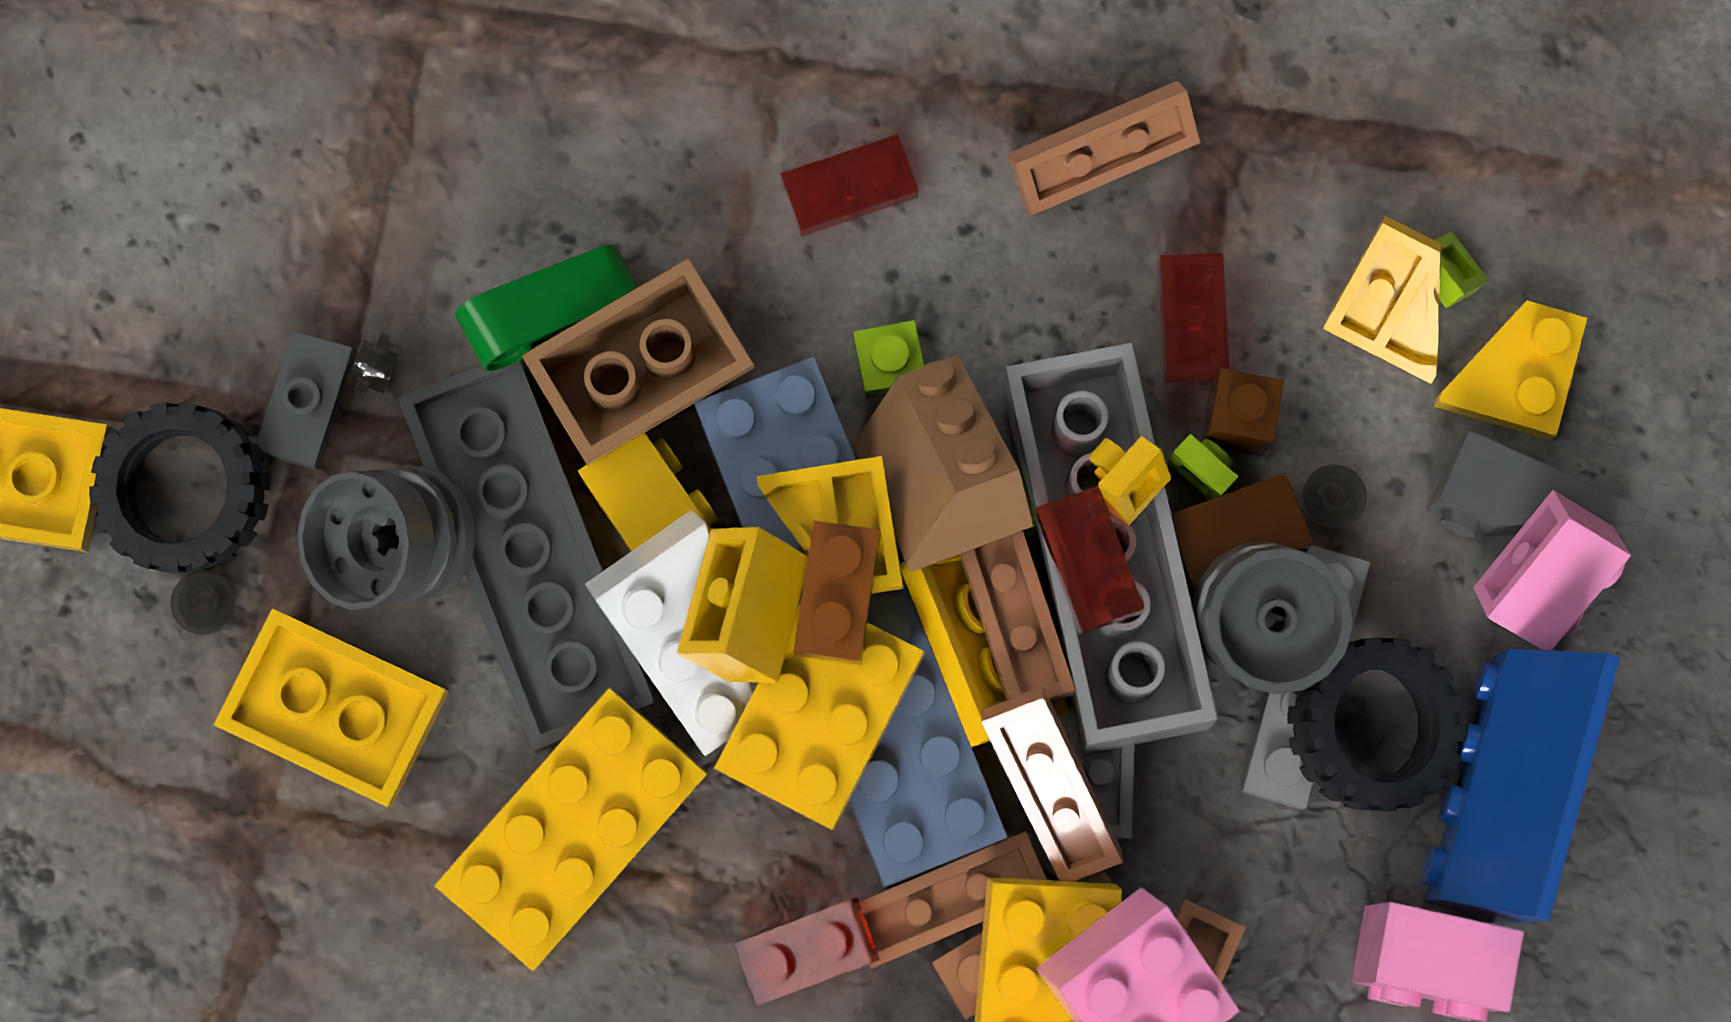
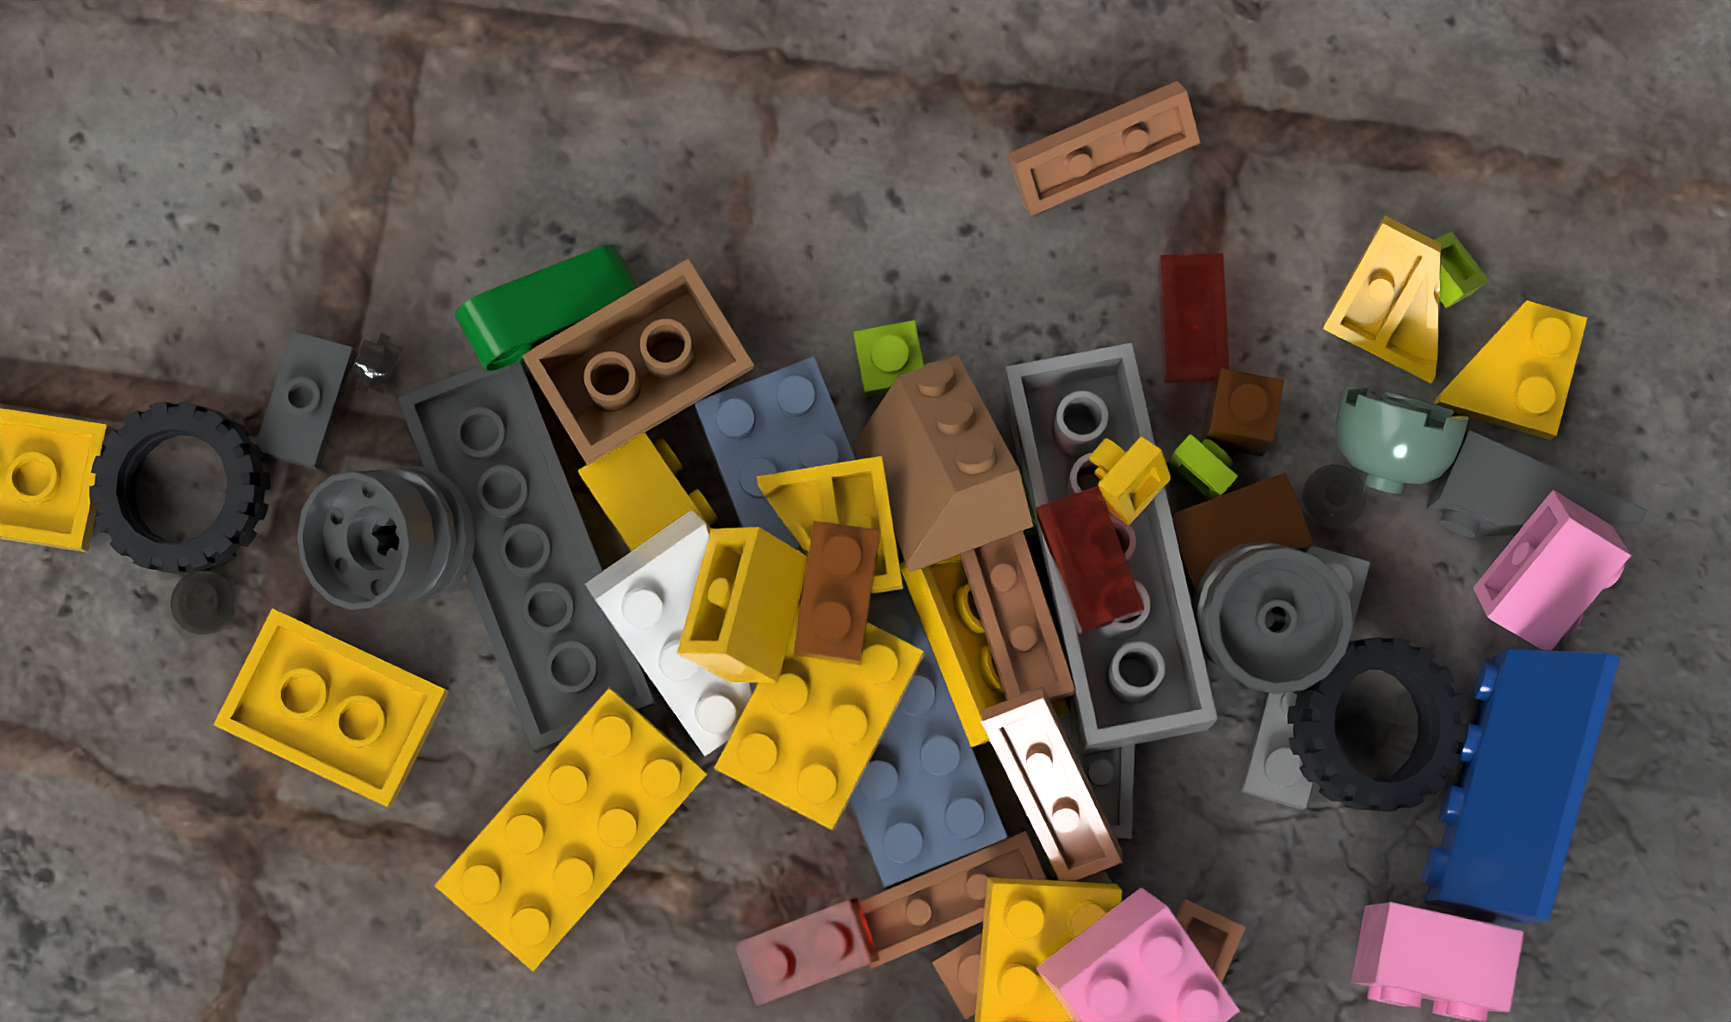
(849, 185): clear red plate -> none
(1397, 438): none -> sand green cylinder

